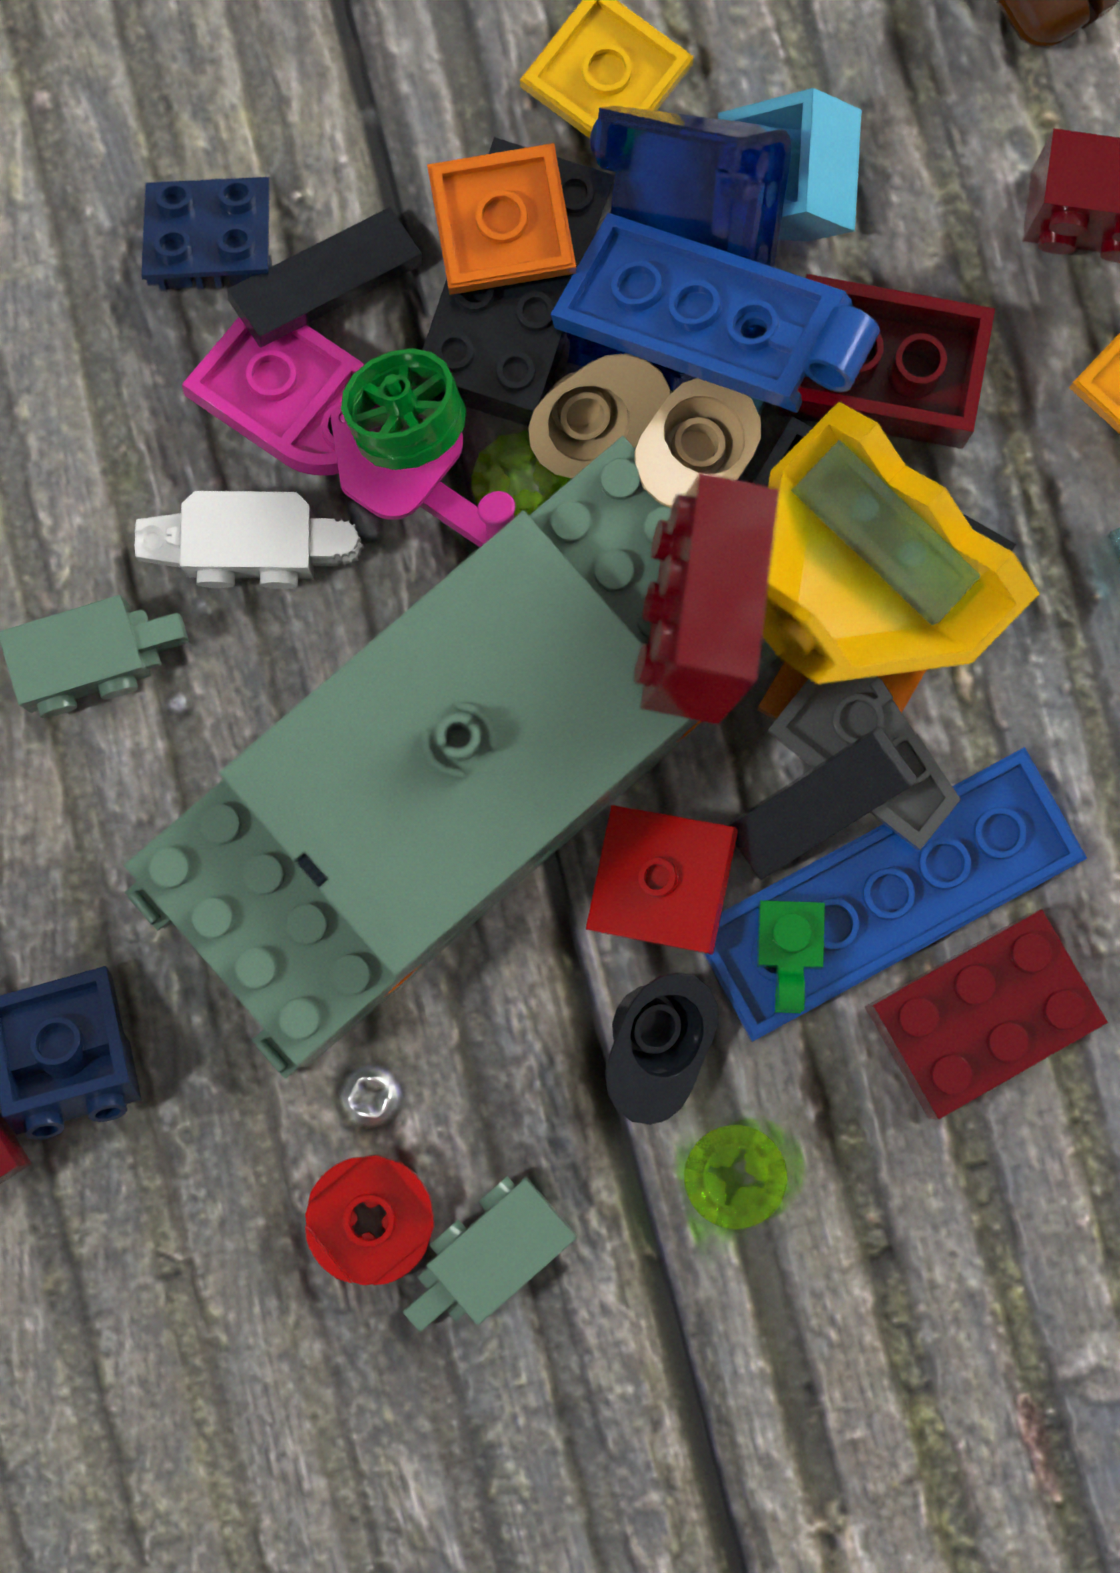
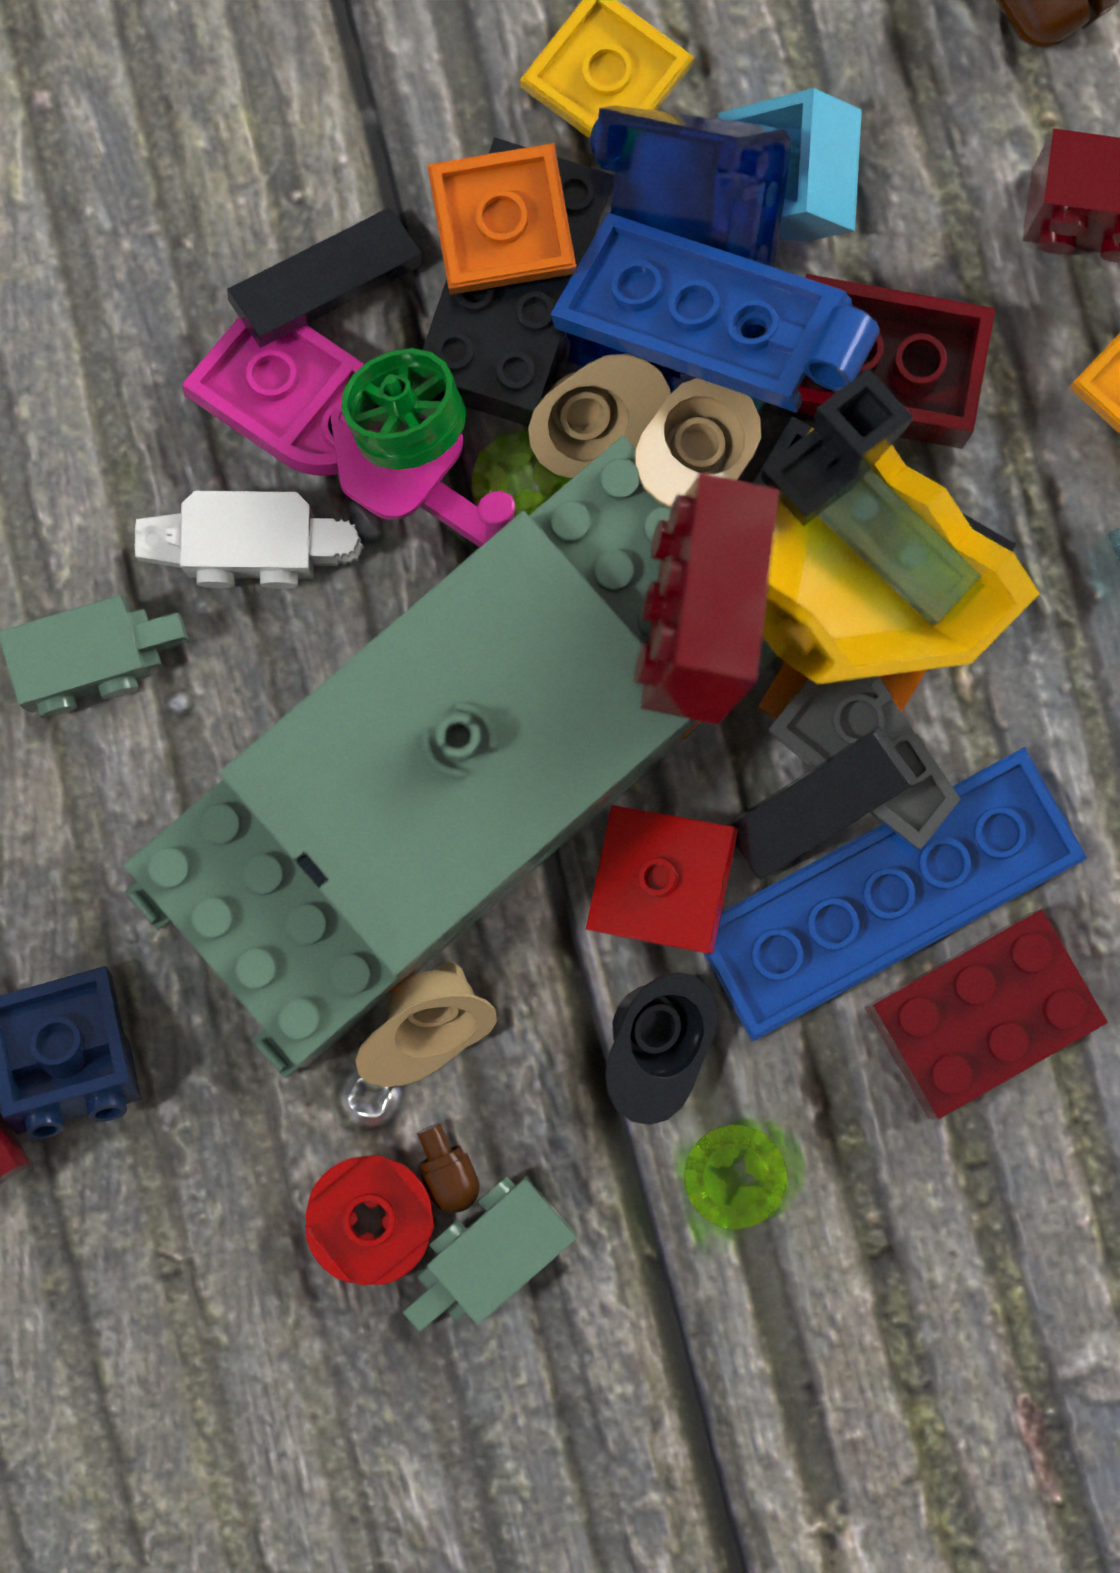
(205, 231): dark blue hinge -> none
(426, 1026): none -> tan piece
(447, 1172): none -> reddish brown cylinder
(790, 942): green plate -> none
(843, 446): none -> black slope

